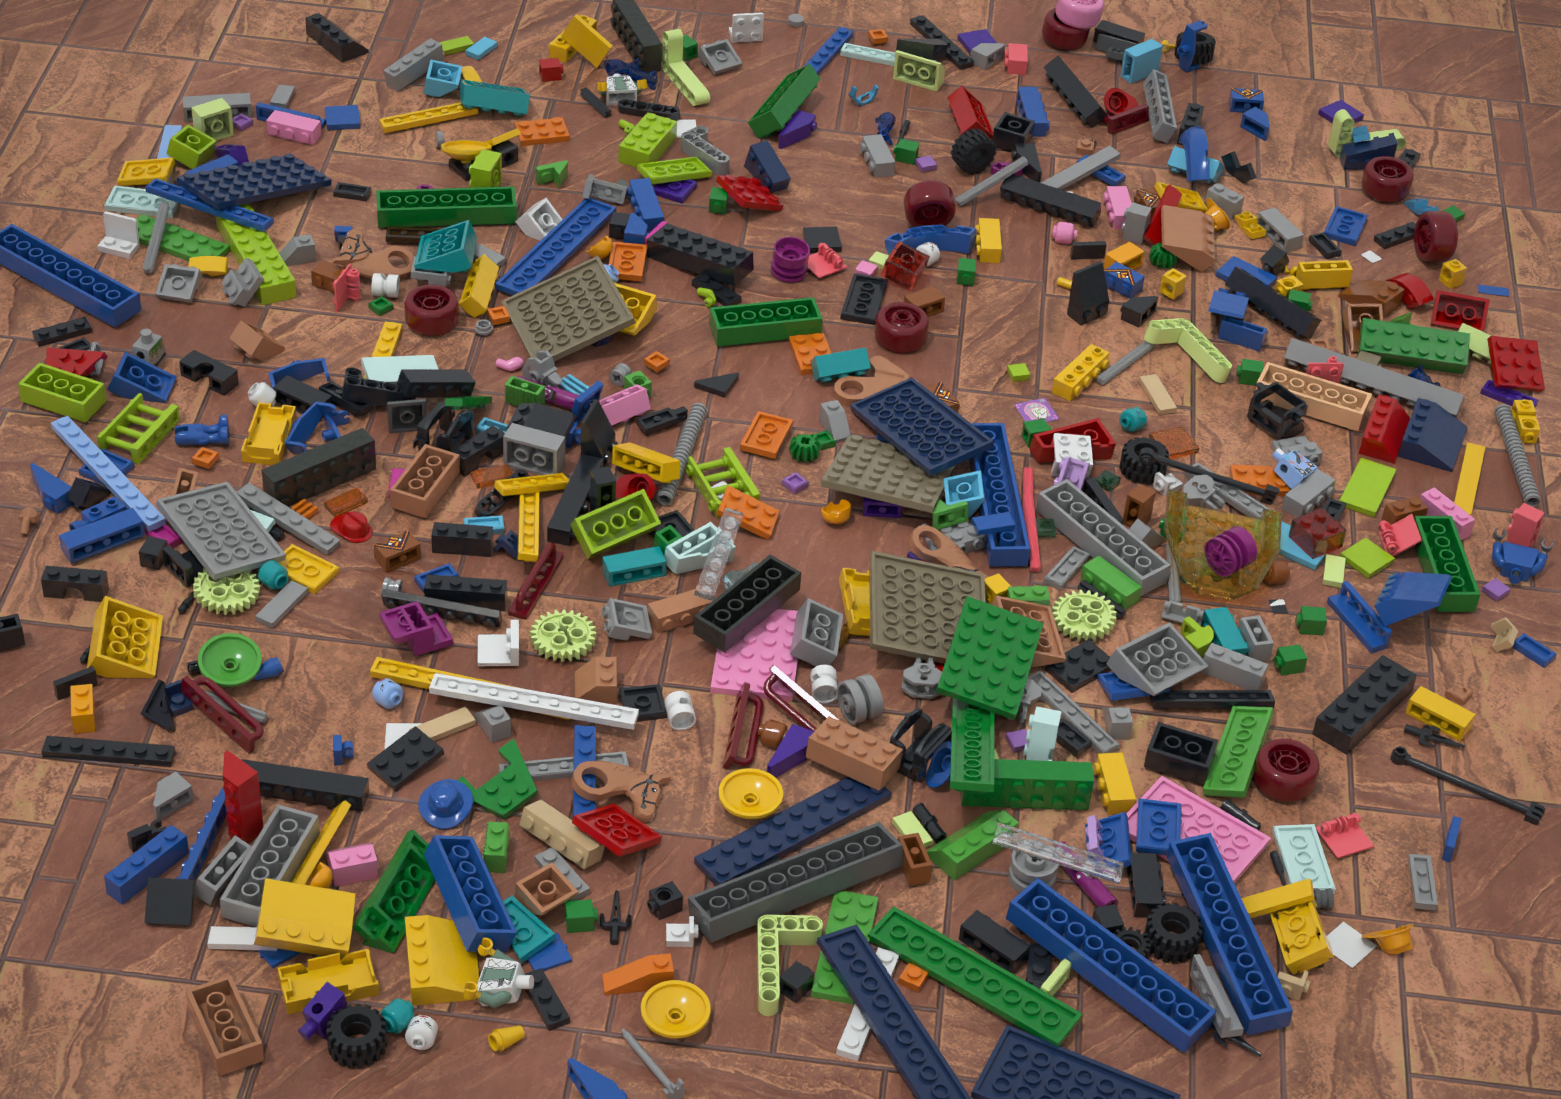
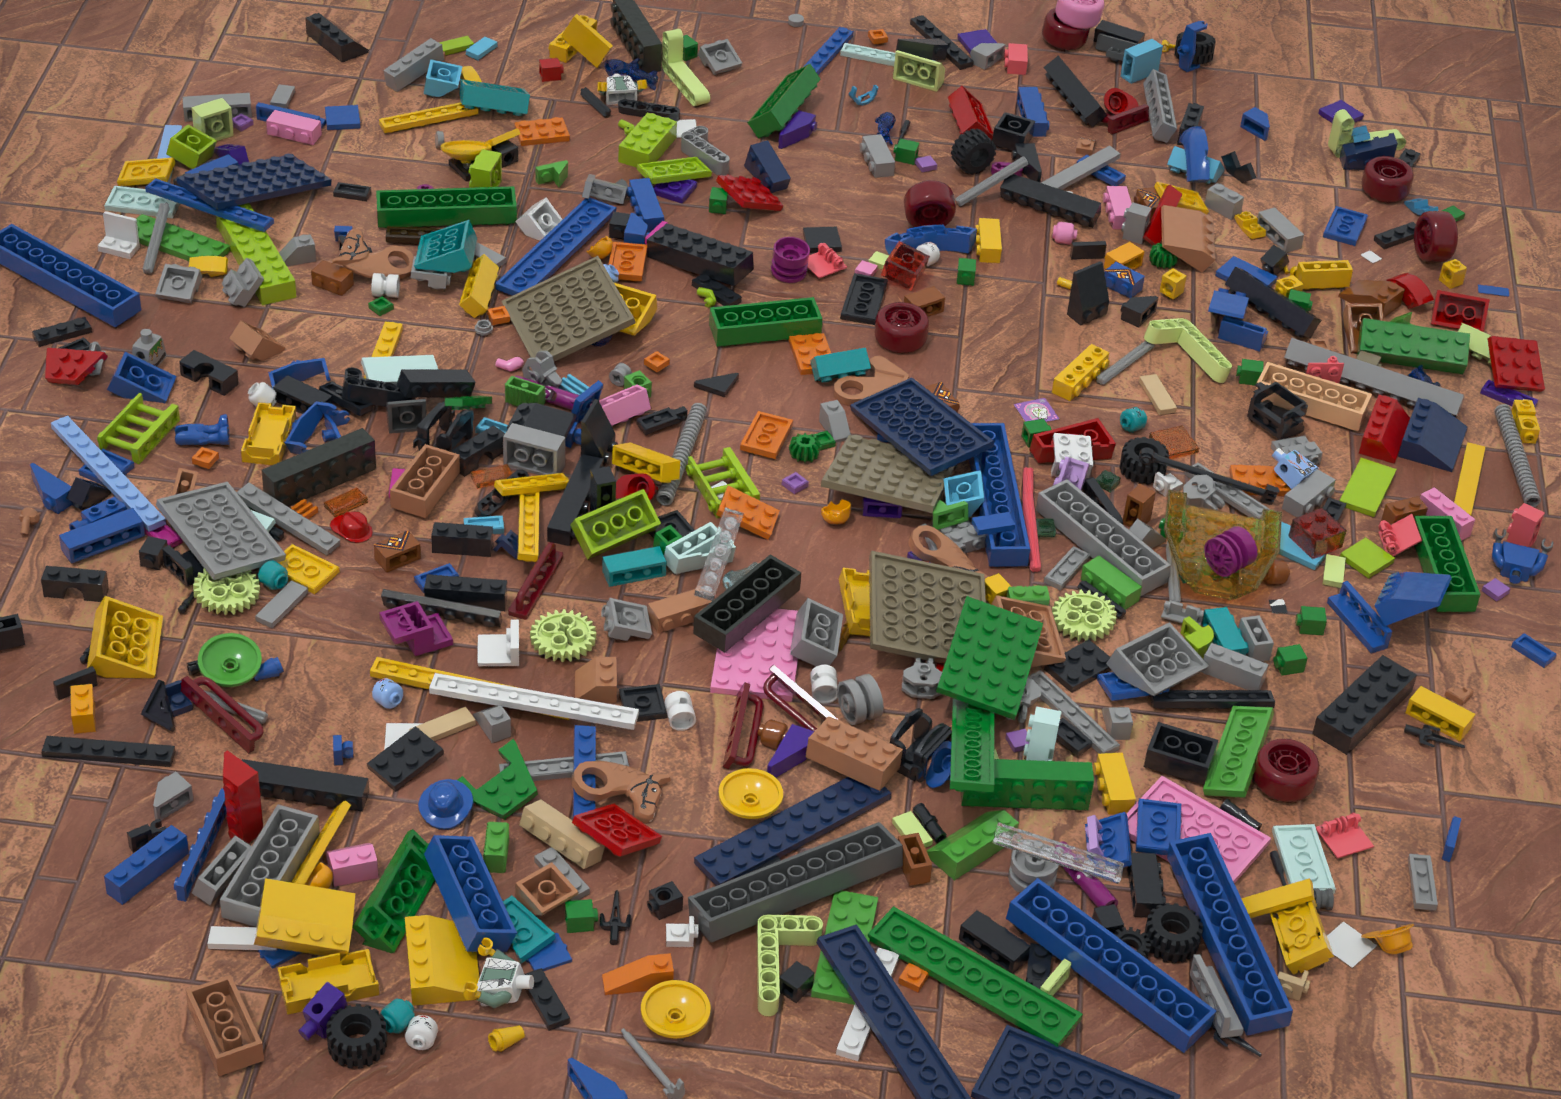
(62, 392): lime brick -> none
(169, 901): black tile -> none
(346, 287): coral hinge -> none
(389, 584): light grey wheel -> none
(431, 310): dark red wheel -> none
(746, 27): white bracket -> none
(1018, 372): lime tile -> none
(1219, 216): light orange piece -> none
(1245, 99): blue brick -> none
(1324, 245): black tile -> none
(1505, 635): tan bracket -> none
(1533, 813): black hinge -> none

